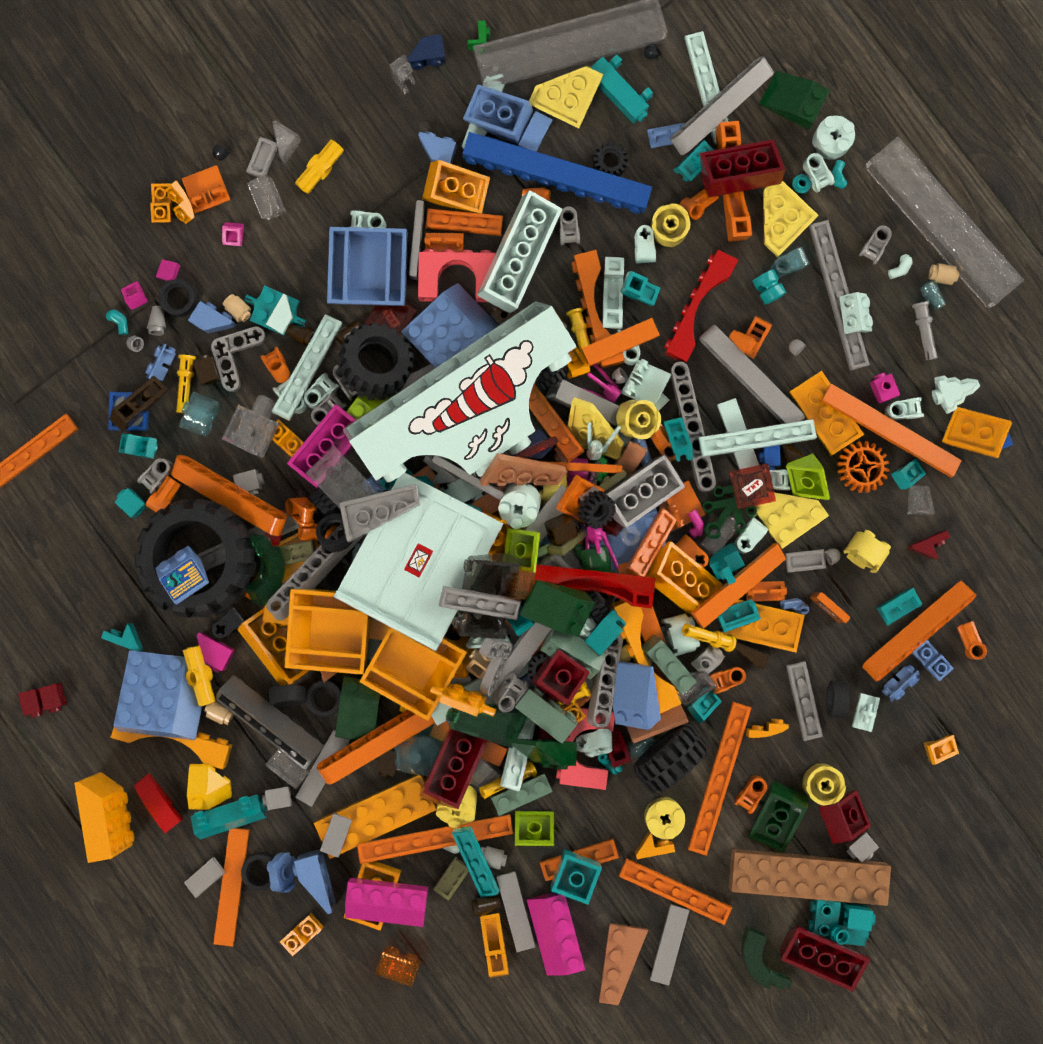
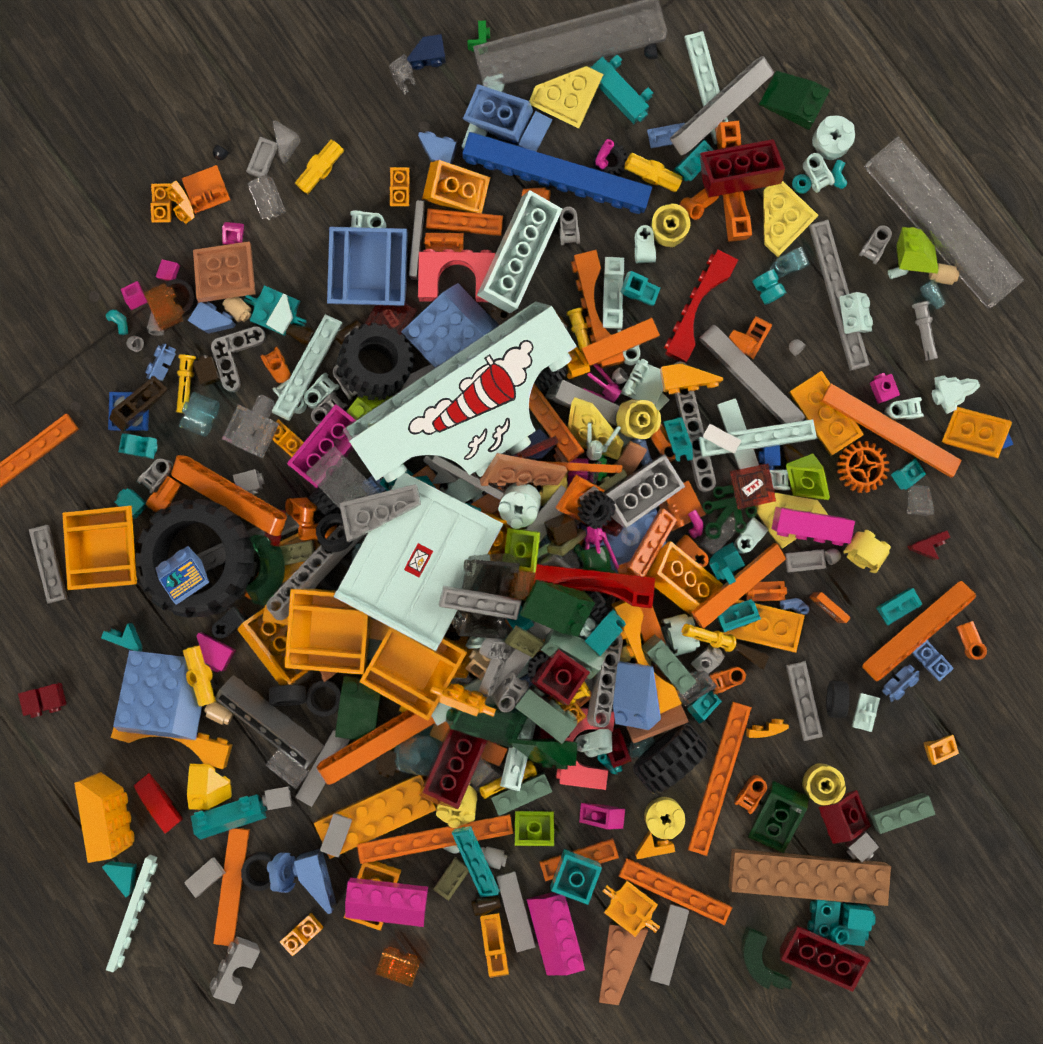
(48, 564): none -> light grey tile
(99, 548): none -> light orange slope
(122, 875): none -> teal slope
(130, 922): none -> light aqua plate
(164, 306): none -> clear orange brick
(224, 272): none -> nougat plate
(240, 953): none -> light grey arch
(399, 186): none -> light orange slope
(524, 641): none -> olive plate
(602, 816): none -> dark pink slope
(603, 153): none -> dark pink arm
(630, 908): none -> light orange plate
(653, 172): none -> yellow piece
(683, 377): none -> light orange slope
(721, 438): none -> white sticker
(813, 525): none -> dark pink brick
(902, 813): none -> sand green brick
(916, 251): none -> lime slope

